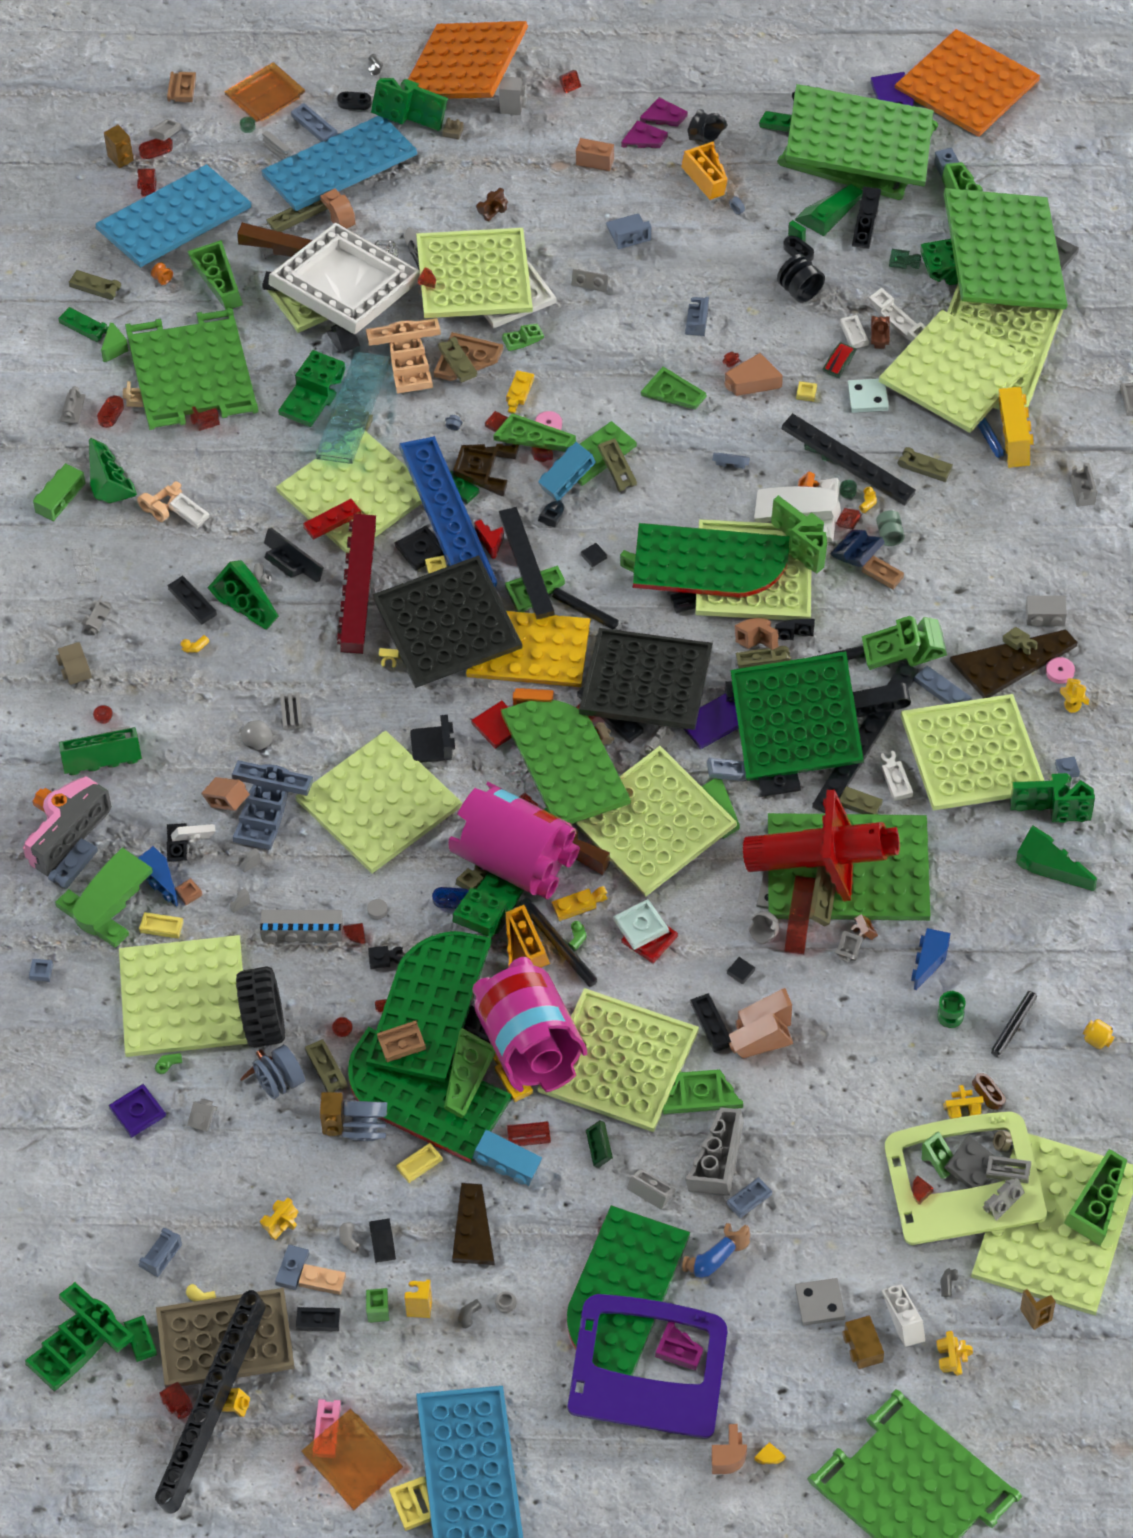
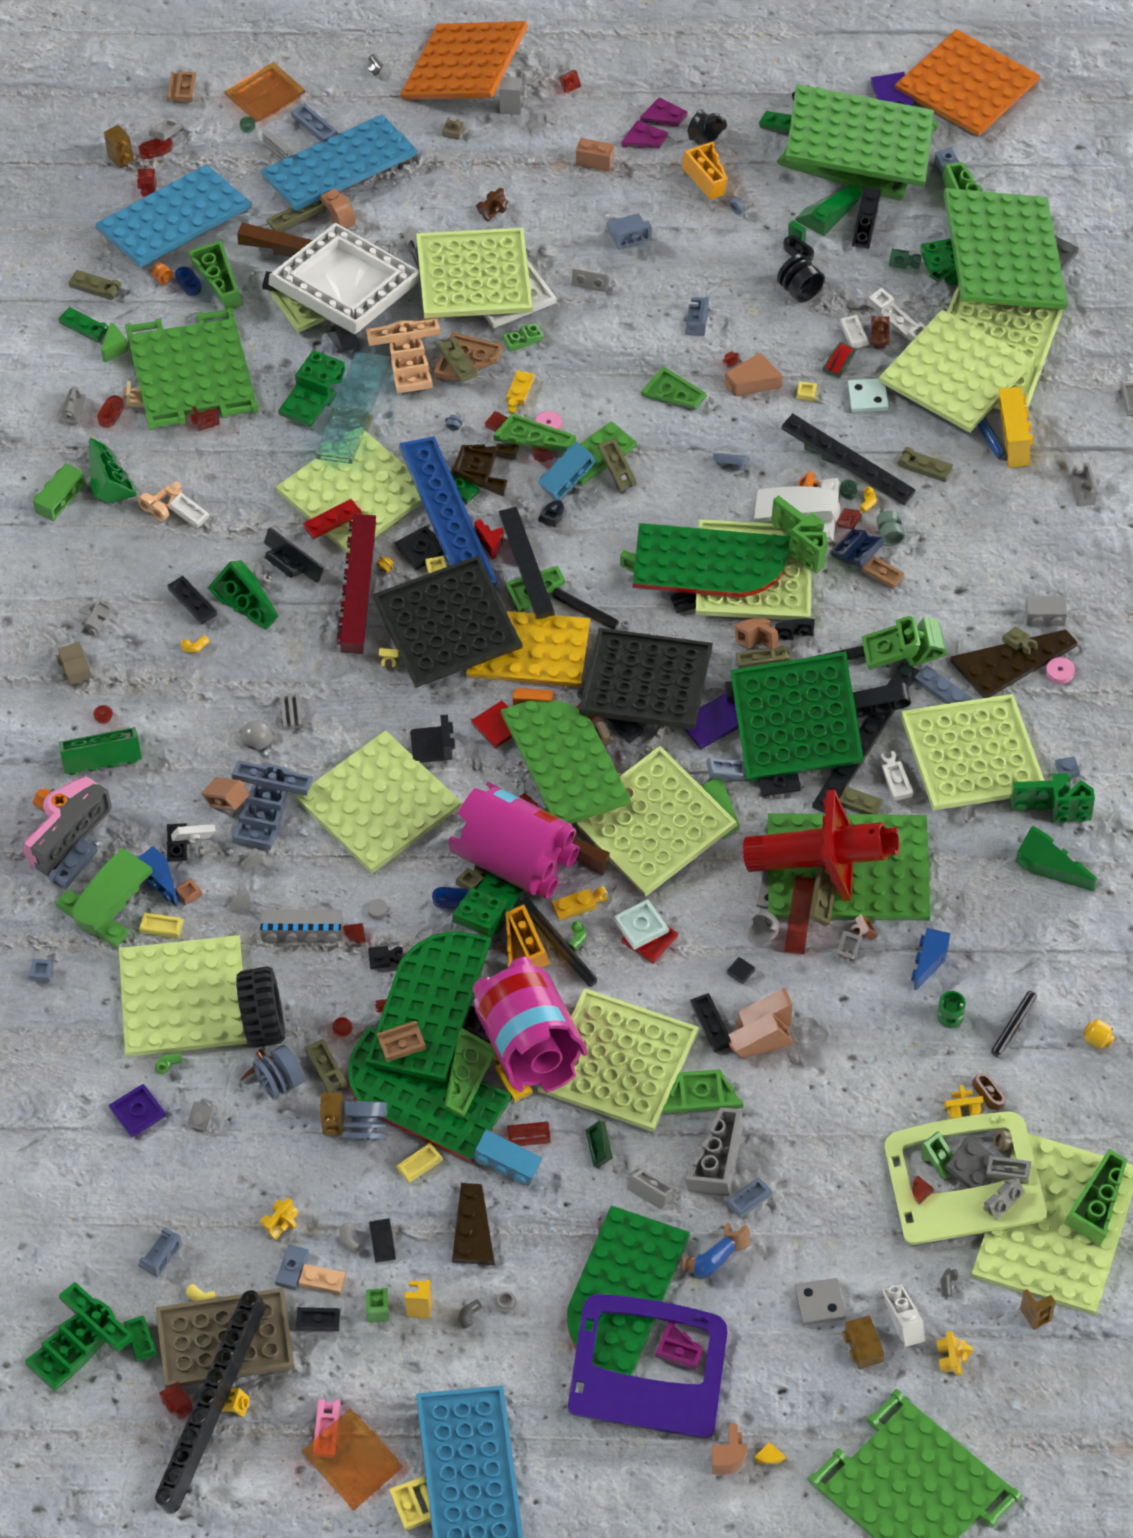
(190, 284): none -> clear blue plate
(354, 100): black plate -> none
(385, 564): none -> yellow plate
(408, 102): green piece -> none
(427, 278): clear red tile -> none
(594, 554): black tile -> none
(1074, 695): yellow hips -> none

